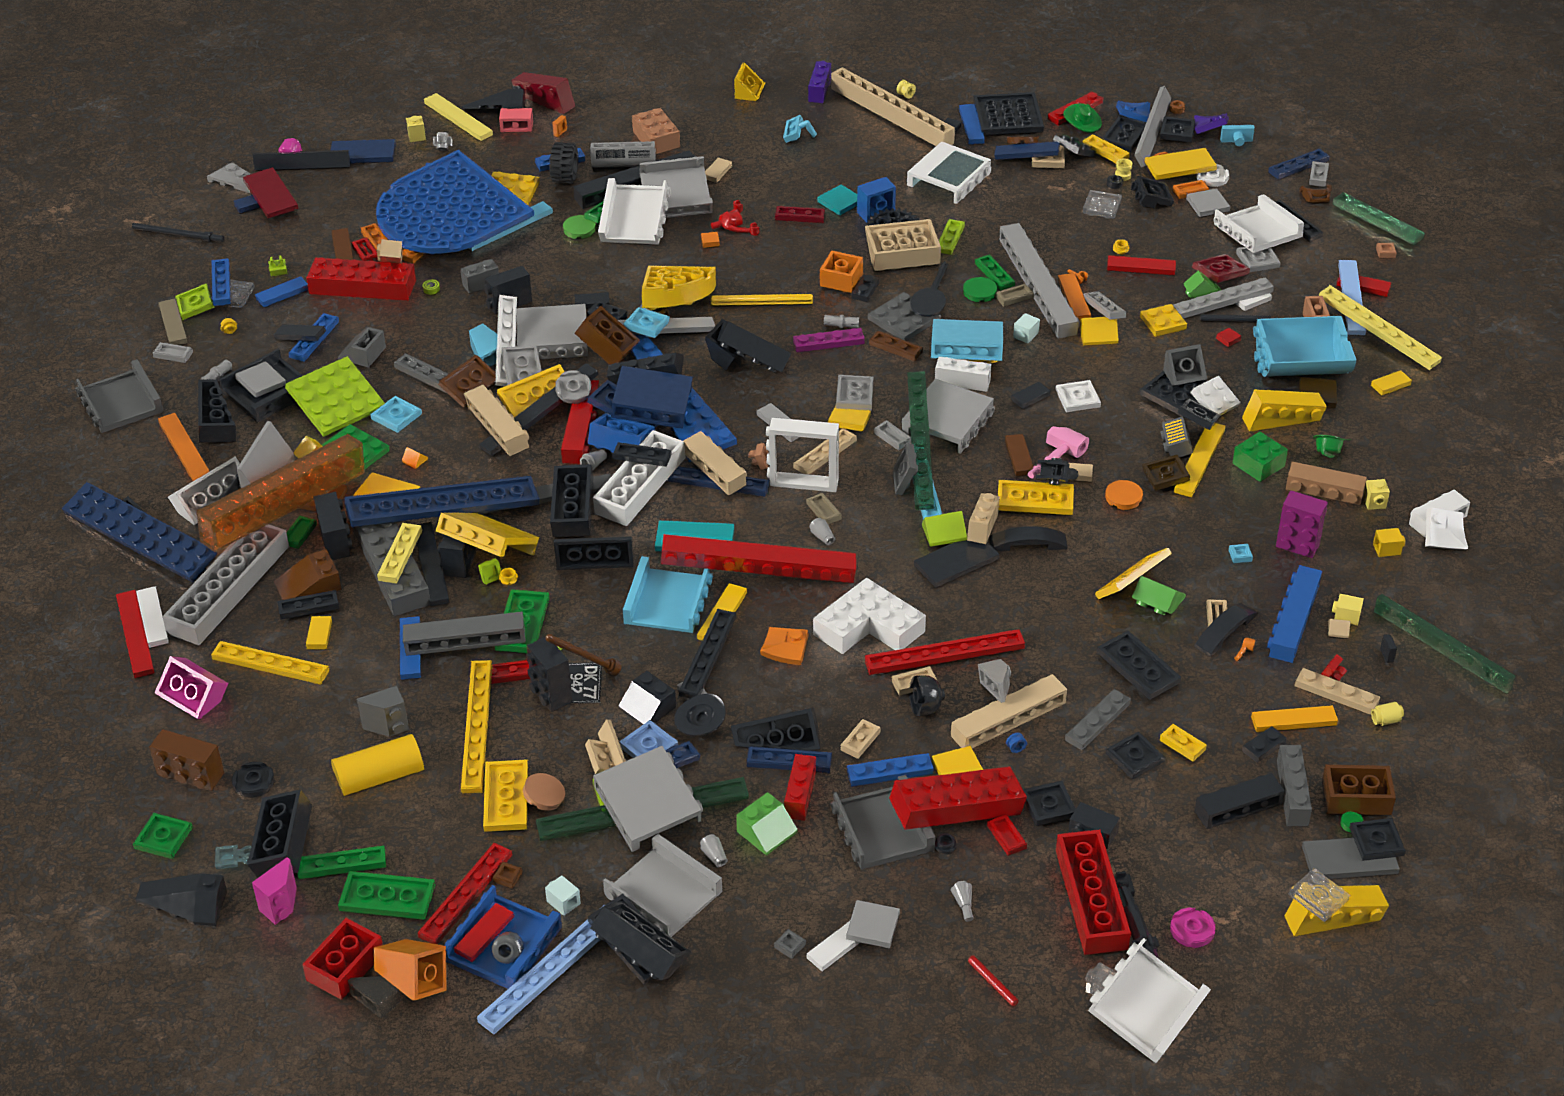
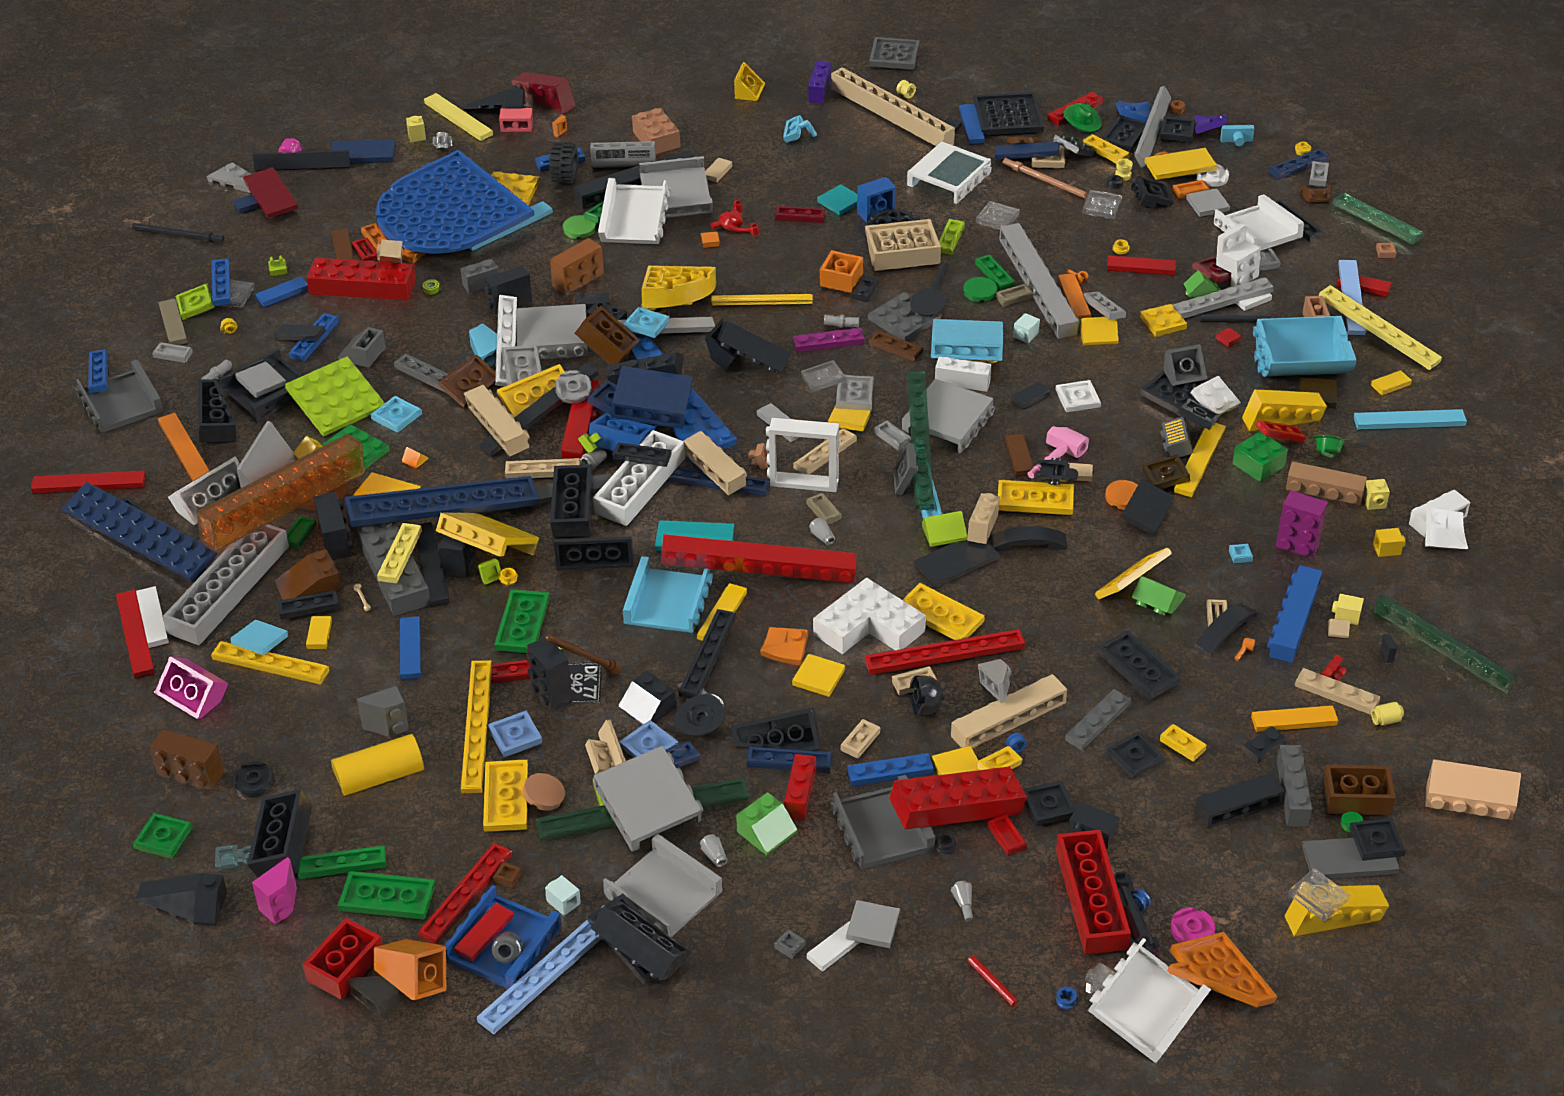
(74, 482): none -> red tile
(98, 371): none -> blue tile
(259, 637): none -> medium azure tile
(357, 587): none -> tan hinge
(464, 633): dark grey brick -> none
(515, 733): none -> medium blue plate
(536, 468): none -> tan plate
(576, 266): none -> dark orange brick
(589, 442): none -> lime tile
(818, 675): none -> yellow tile
(823, 376): none -> clear tile
(894, 53): none -> dark grey plate
(944, 613): none -> yellow plate
(997, 215): none -> clear tile
(1002, 758): none -> yellow plate
(1018, 166): none -> nougat bar
(1064, 1003): none -> blue bush
(1141, 898): none -> blue bush
(1147, 507): none -> black tile
(1221, 968): none -> orange wing
(1238, 255): none -> white bracket
(1281, 431): none -> red tile
(1302, 148): none -> yellow plate
(1410, 419): none -> medium azure tile
(1472, 789): none -> light nougat slope

